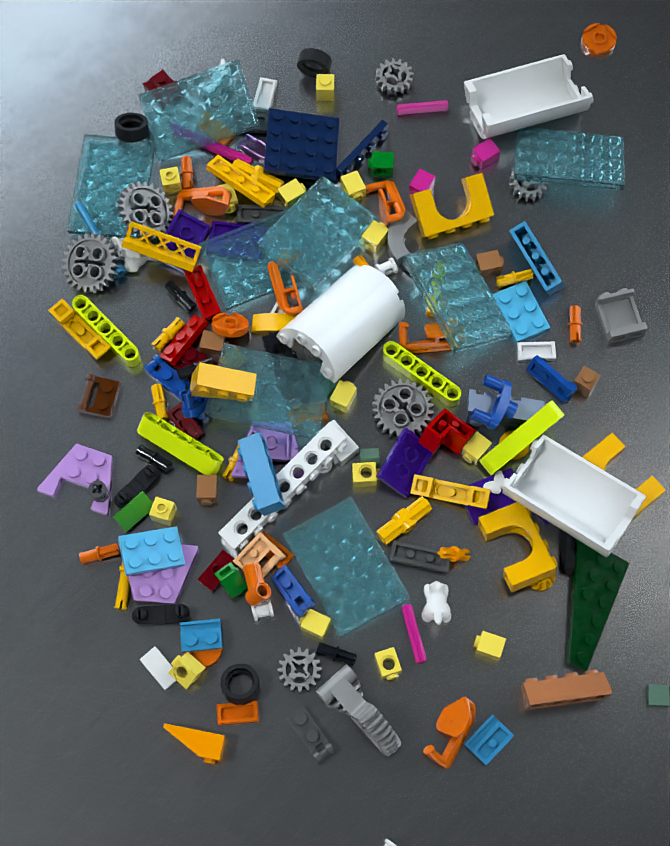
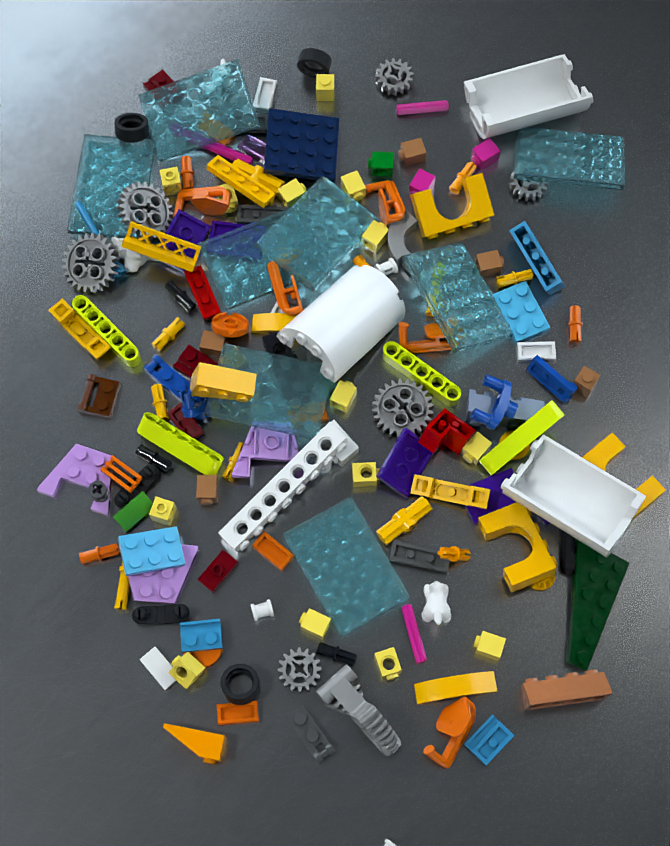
(113, 459): none -> orange tile
(184, 340): red plate -> none
(187, 371): black axle -> none
(231, 580): green brick -> none
(255, 552): light nougat plate -> none
(258, 590): orange piece -> none
(261, 474): dark azure brick -> none
(292, 590): blue plate -> none
(367, 145): dark blue plate -> none
(369, 455): sand green tile -> none
(412, 152): none -> medium nougat brick
(455, 686): none -> yellow slope
(467, 171): none -> light orange axle
(495, 485): white sticker -> none
(599, 39): orange tile -> none
(620, 316): light grey panel -> none
(658, 695): sand green tile -> none

